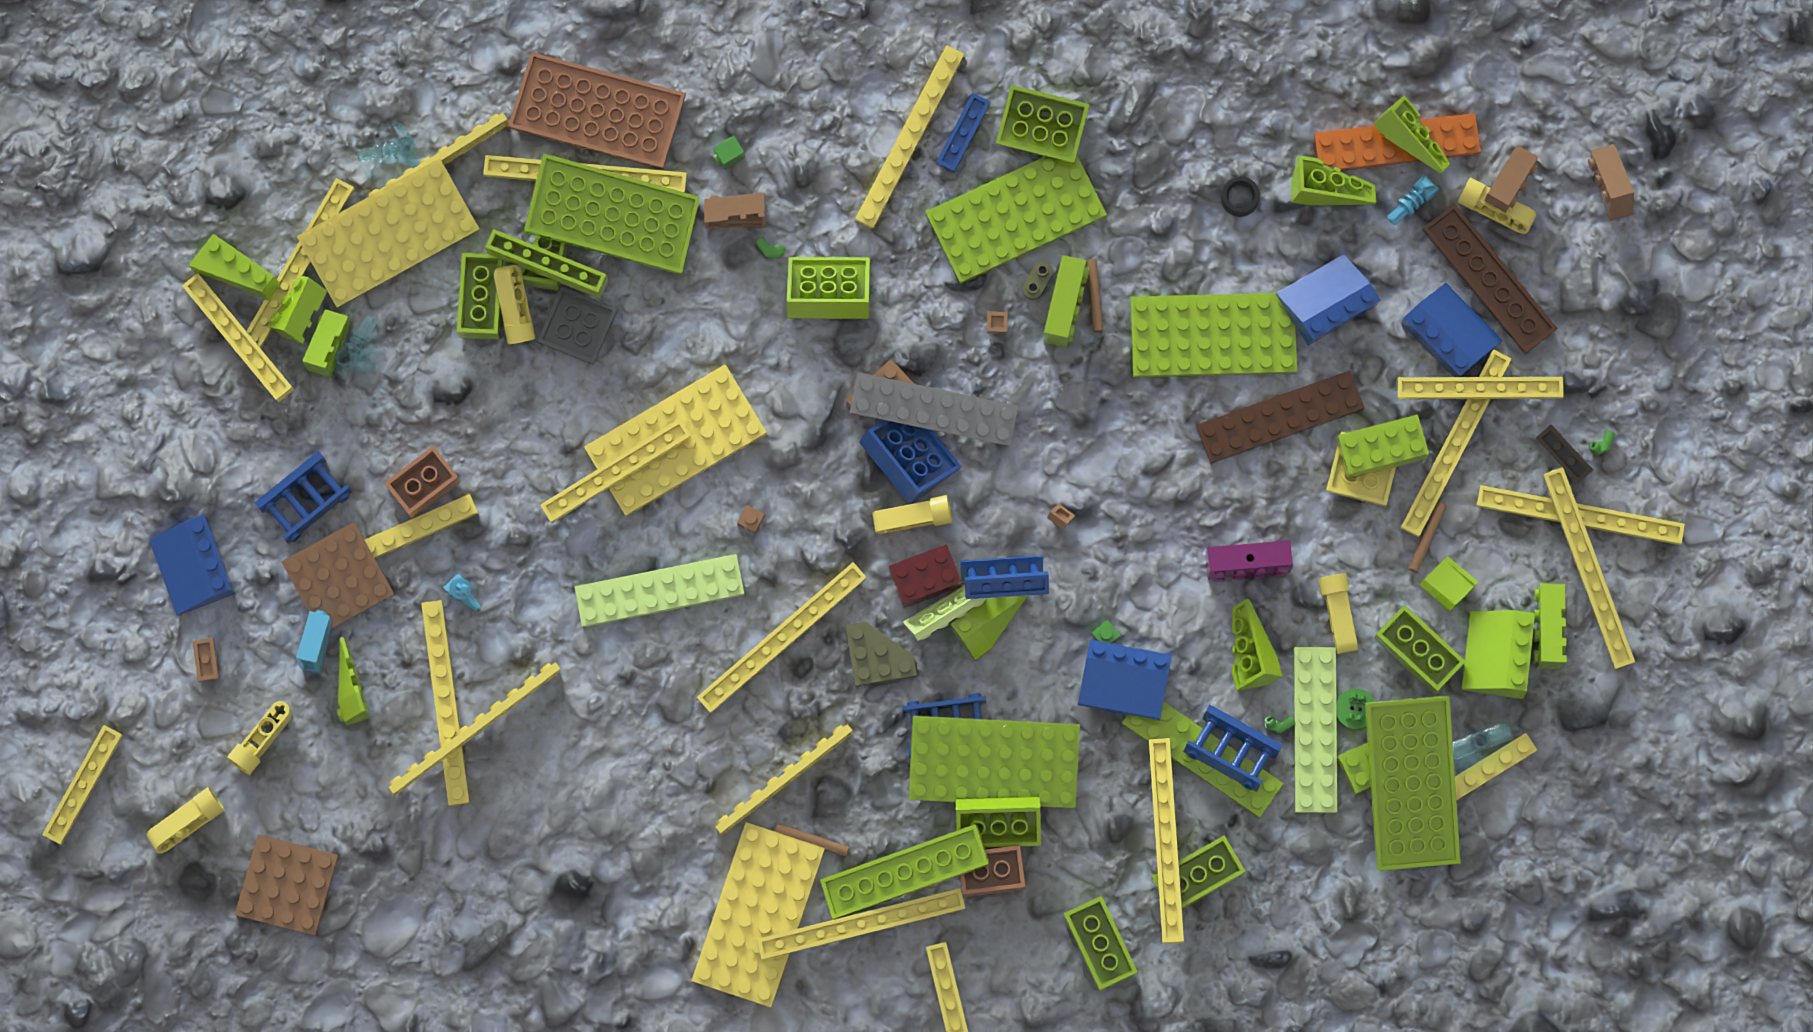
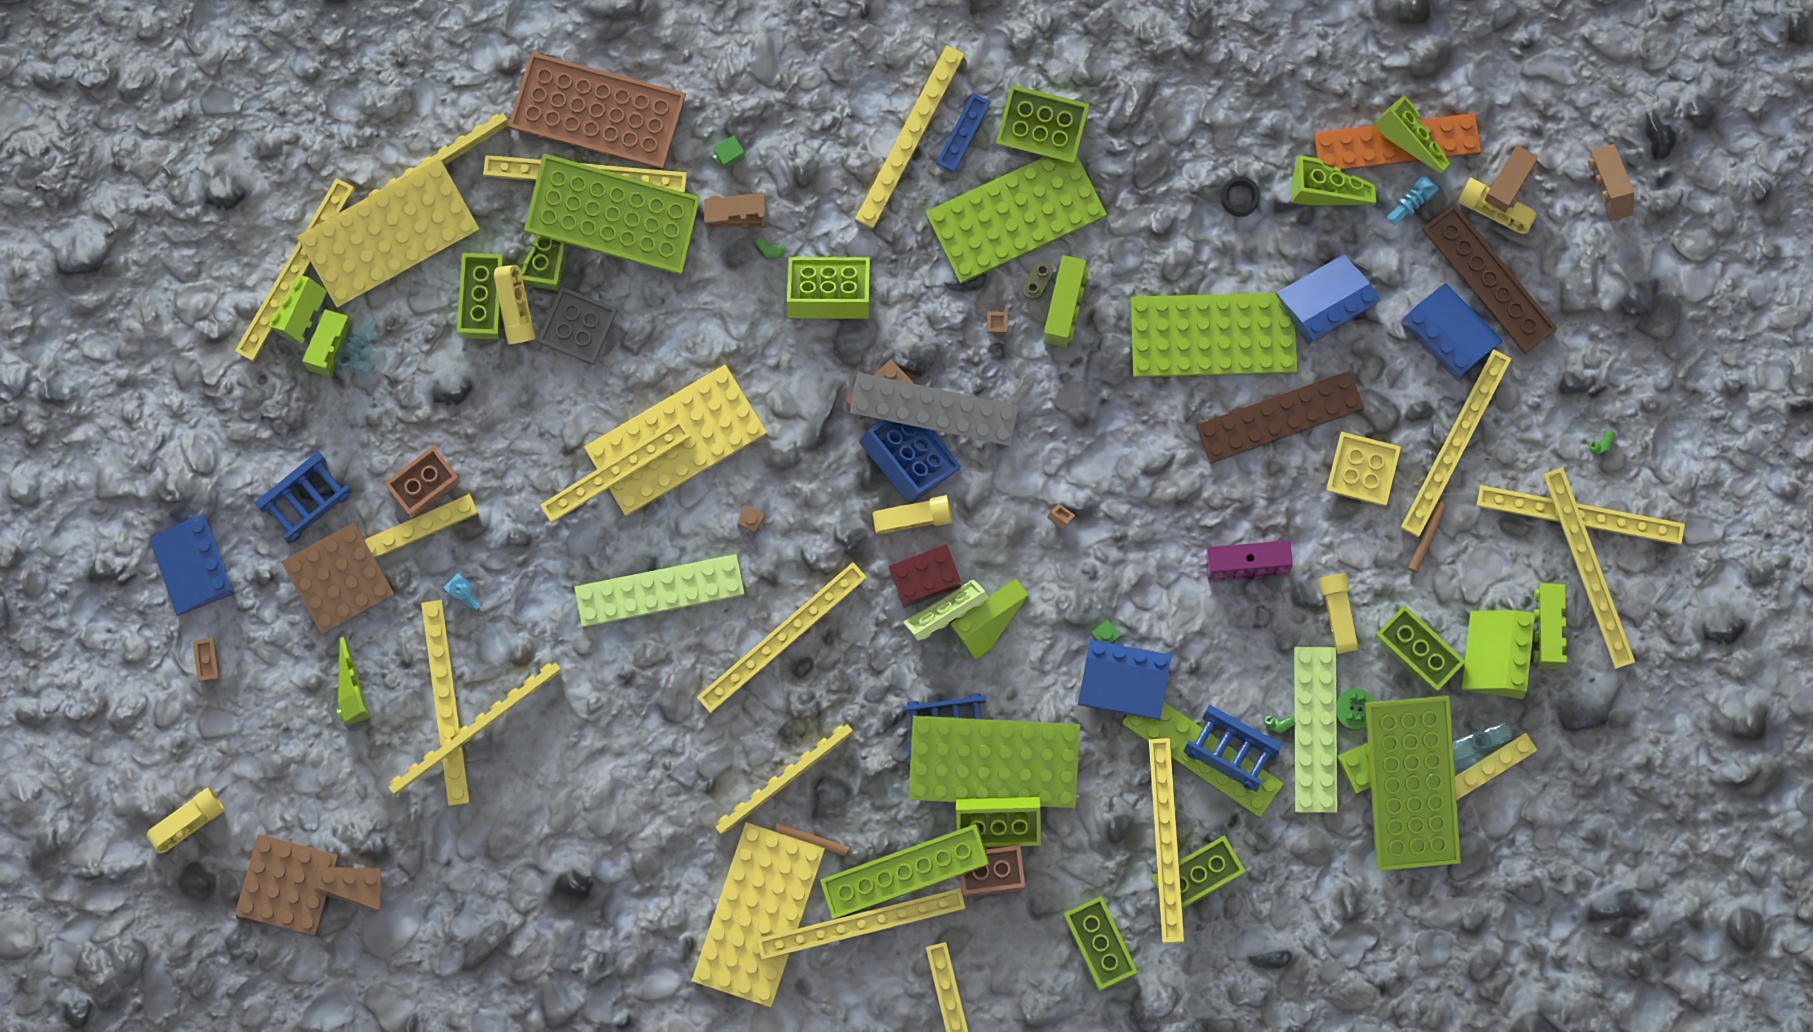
(82, 785): light yellow plate -> none
(227, 265): lime wedge -> none
(238, 337): light yellow plate -> none
(246, 755): light yellow beam -> none
(314, 642): medium azure slope -> none
(351, 885): none -> medium nougat wedge
(395, 149): clear light blue piece -> none
(546, 263): lime brick -> none
(876, 656): olive plate -> none
(1004, 577): blue fence -> none
(1095, 296): medium nougat piece -> none
(1254, 656): lime wedge -> none
(1382, 446): lime brick -> none
(1448, 584): lime slope -> none
(1480, 388): light yellow plate -> none
(1564, 454): dark brown brick -> none

